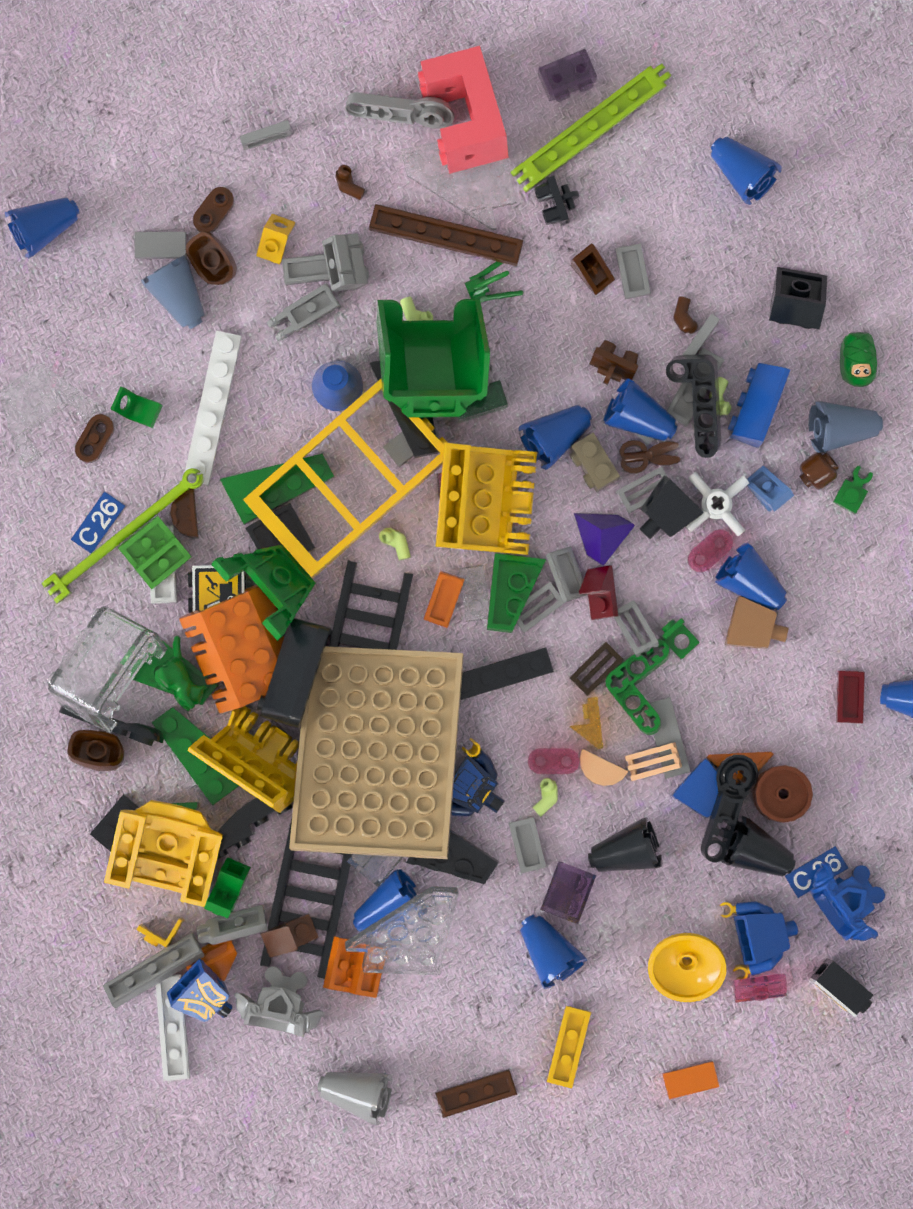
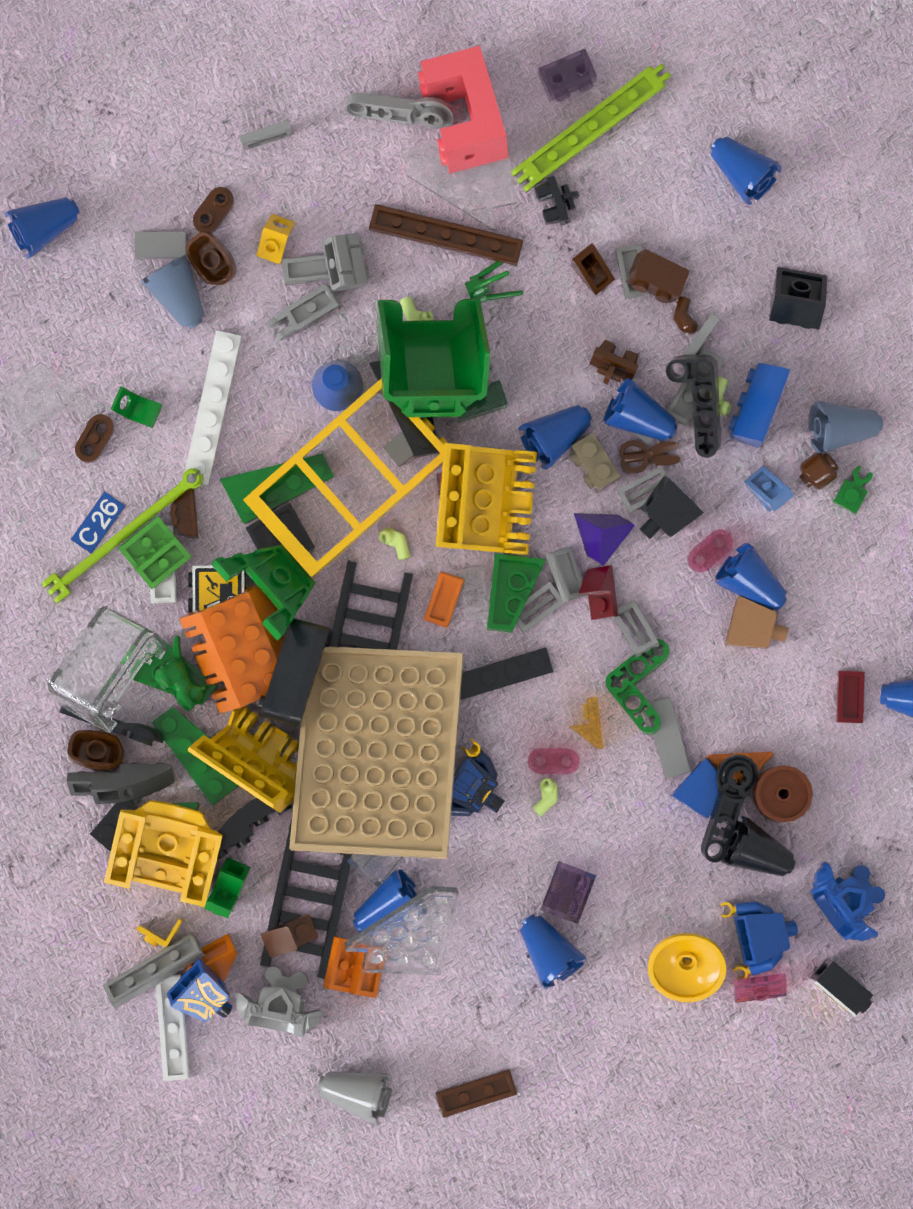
(130, 783): none -> dark grey slope
(236, 926): light grey hinge -> none
(345, 183): reddish brown arm -> none
(463, 861): black wing -> none
(527, 845): light grey tile -> none
(568, 1046): yellow plate -> none
(599, 770): light nougat tile -> none
(612, 653): dark brown tile -> none
(628, 849): black cone -> none
(632, 766): light nougat tile -> none
(657, 276): none -> reddish brown brick
(673, 629): green bracket -> none
(690, 1080): orange tile -> none
(724, 496): white bar -> none
(803, 877): blue sticker -> none
(858, 359): green piece -> none

